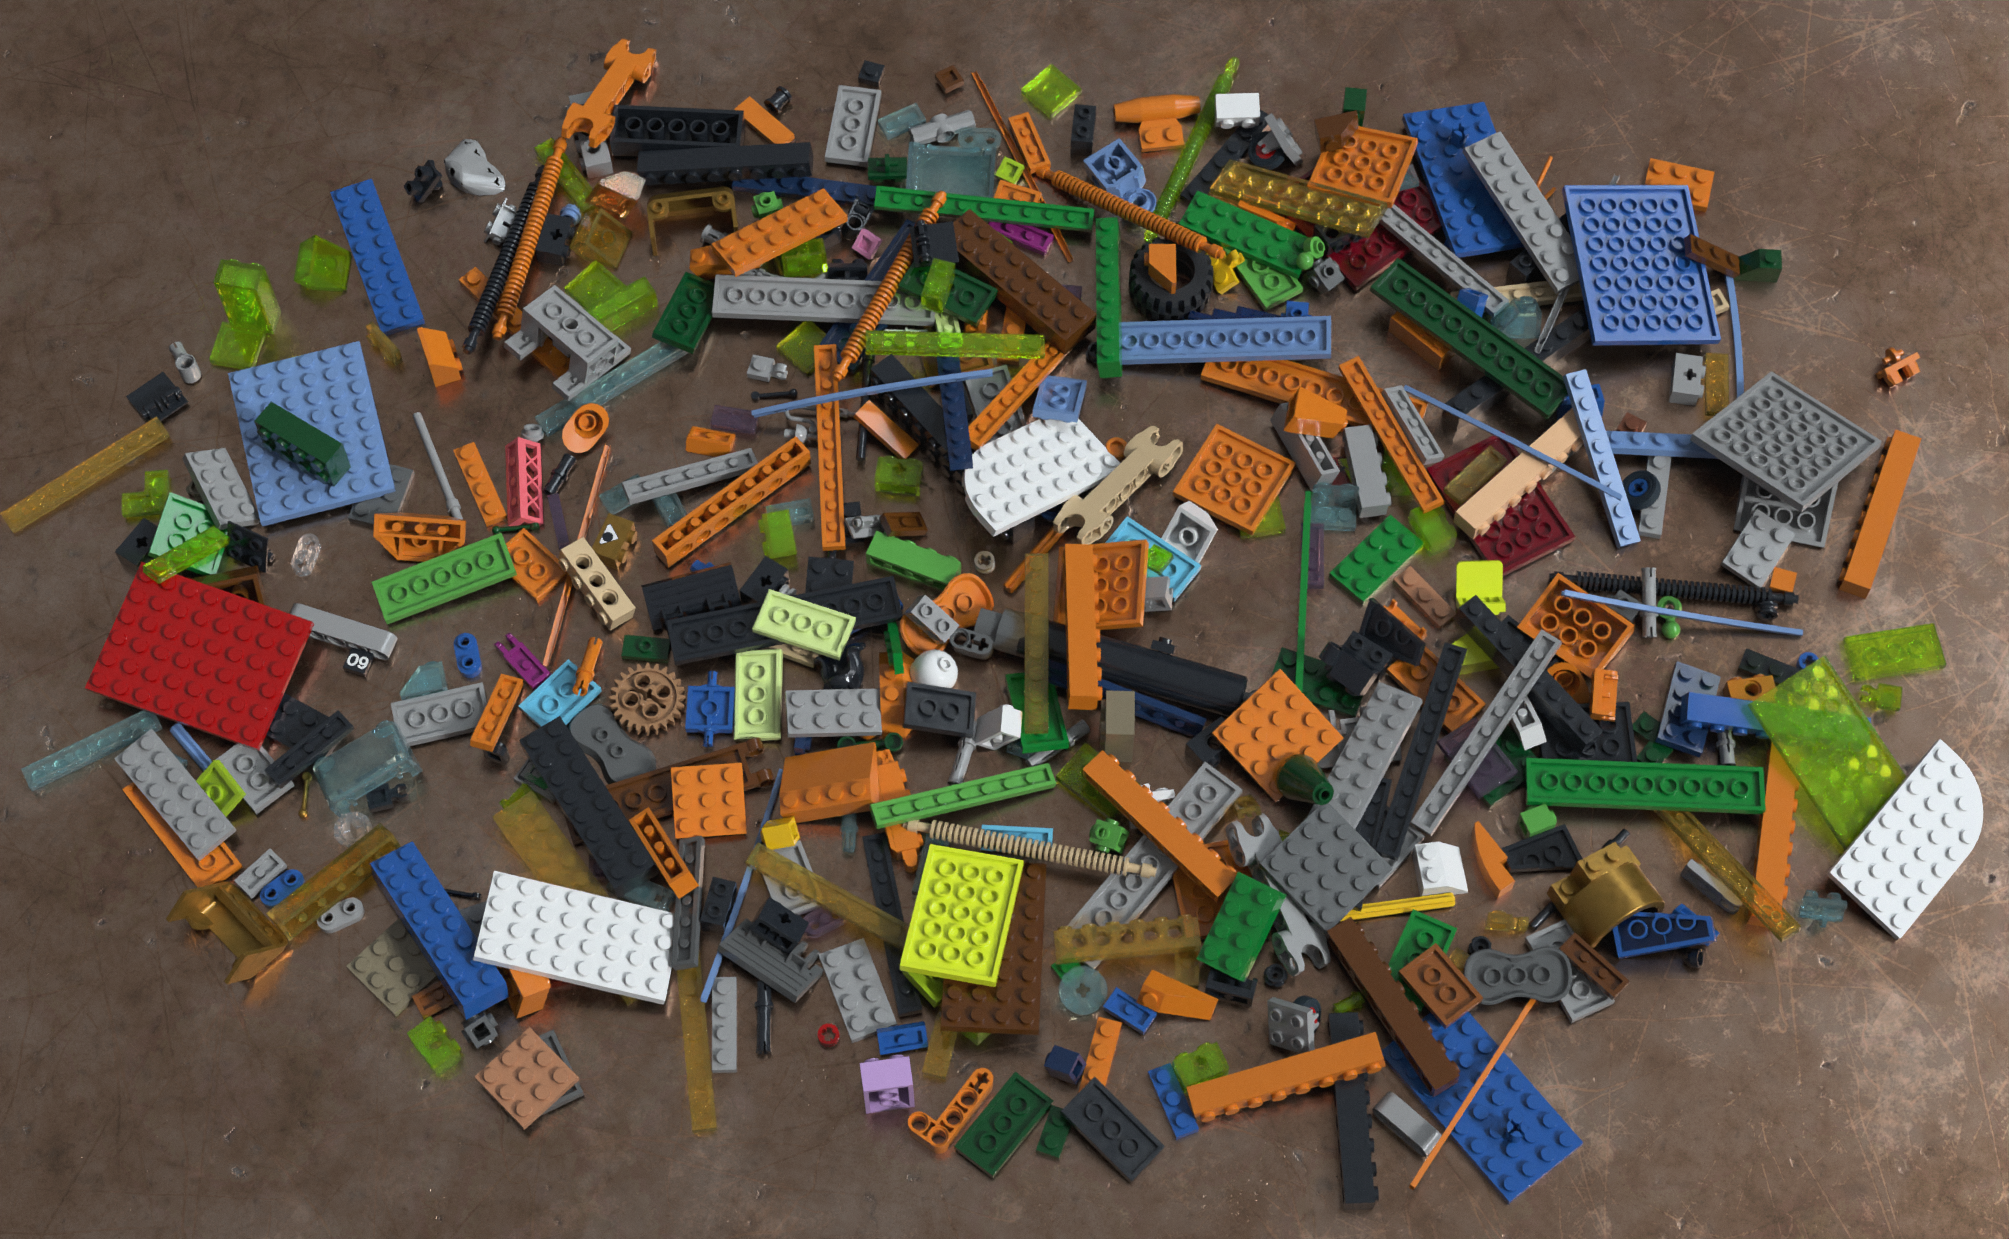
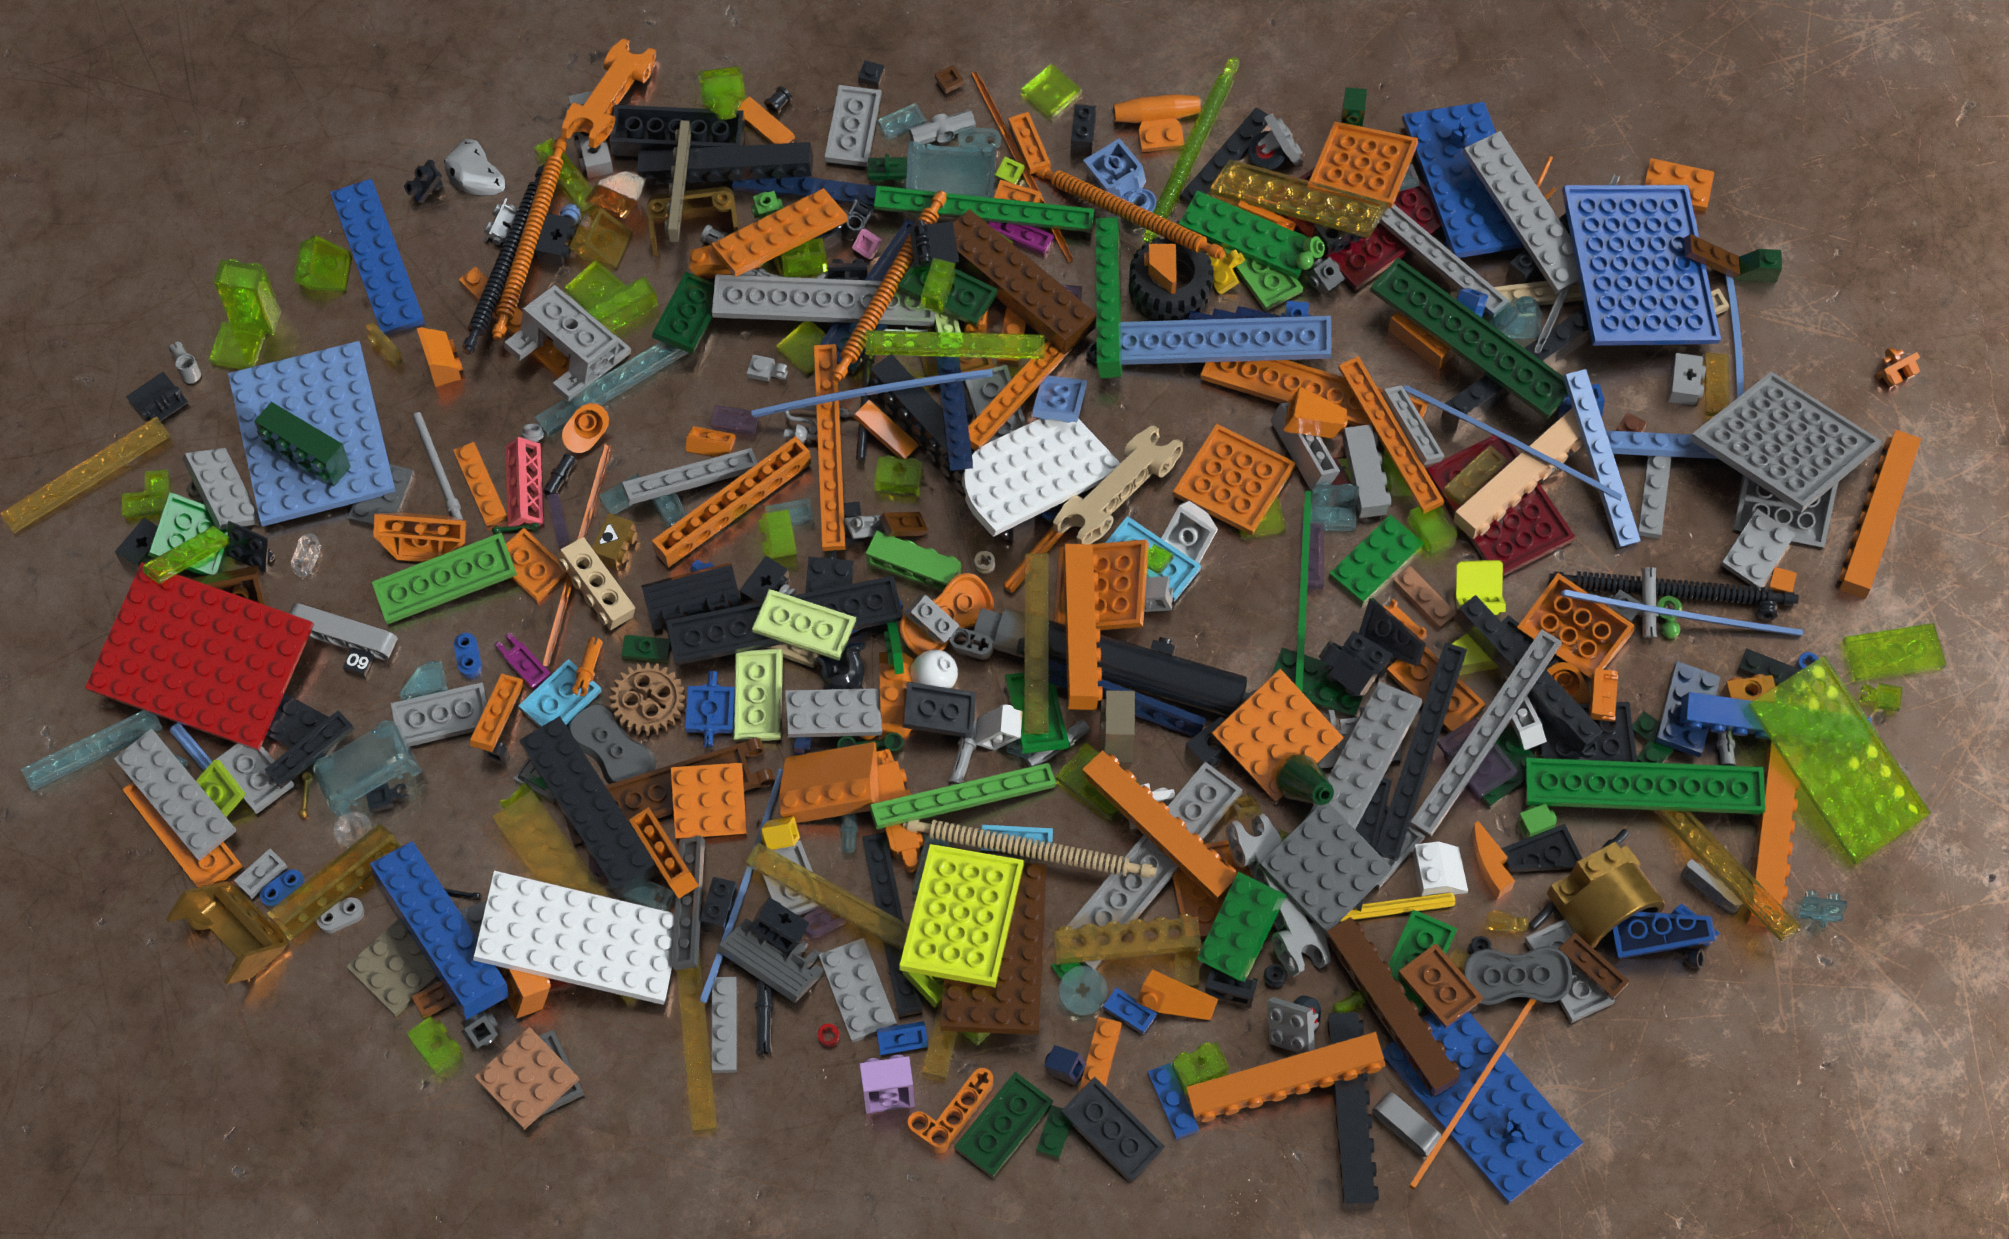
(677, 188): none -> dark tan plate
(722, 90): none -> clear neon green brick
(756, 396): black hinge -> none
(1108, 836): bright green brick -> none
(1116, 447): orange tile -> none
(1237, 110): white brick -> none
(1335, 130): reddish brown slope -> none
(1649, 494): black bush -> none
(1913, 841): white plate -> none

